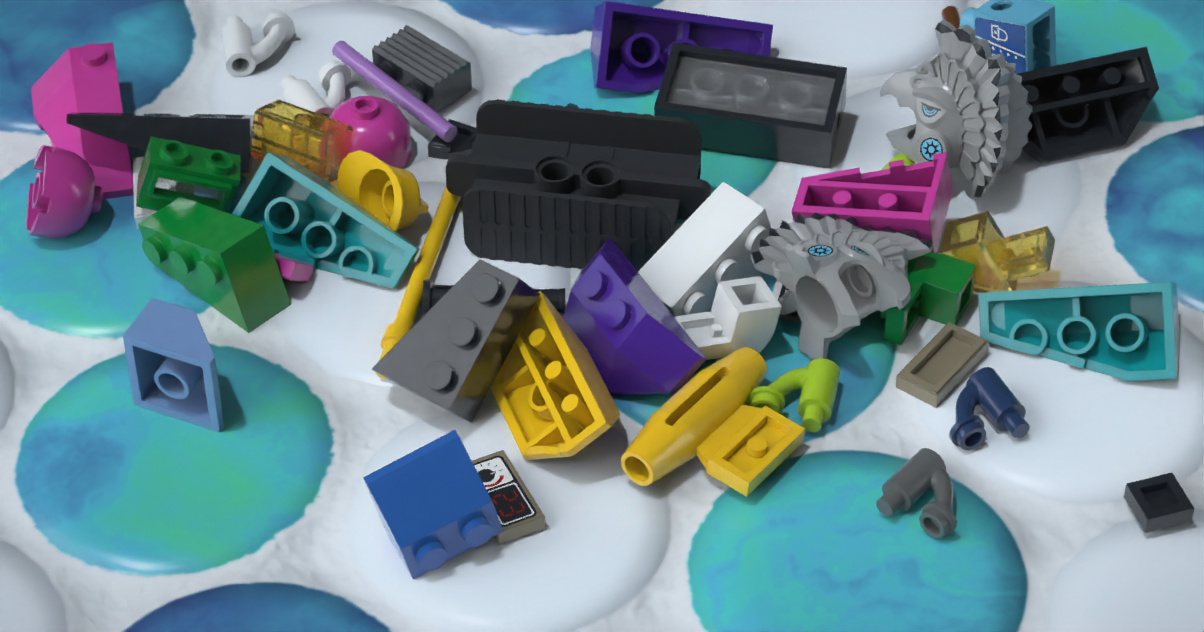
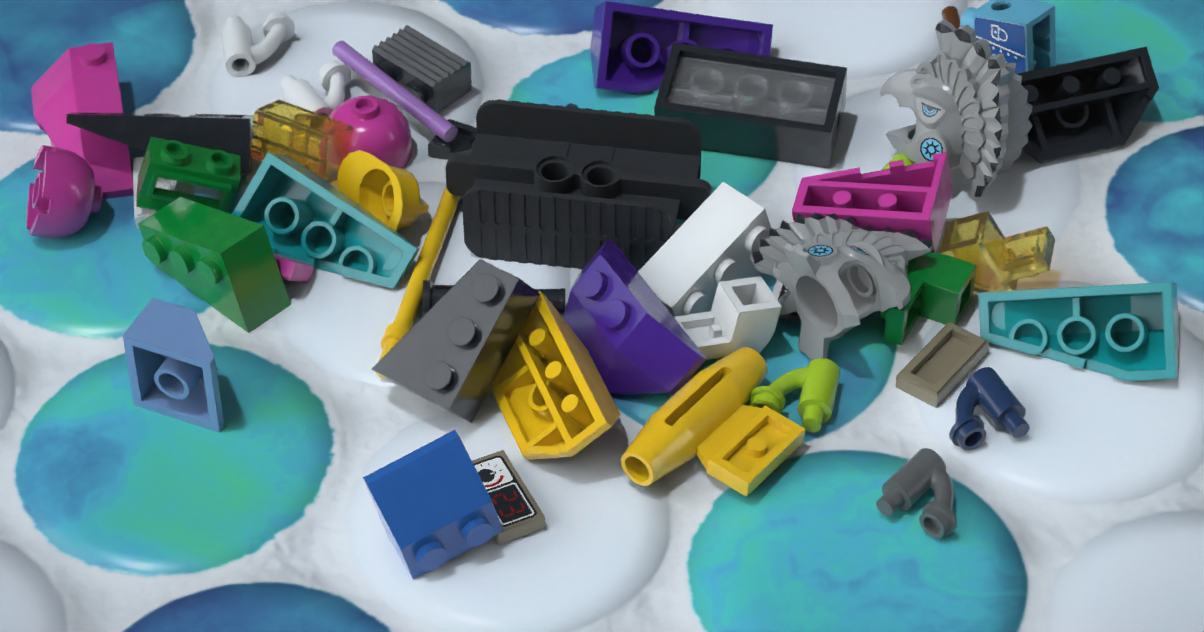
(1158, 502): black plate -> none

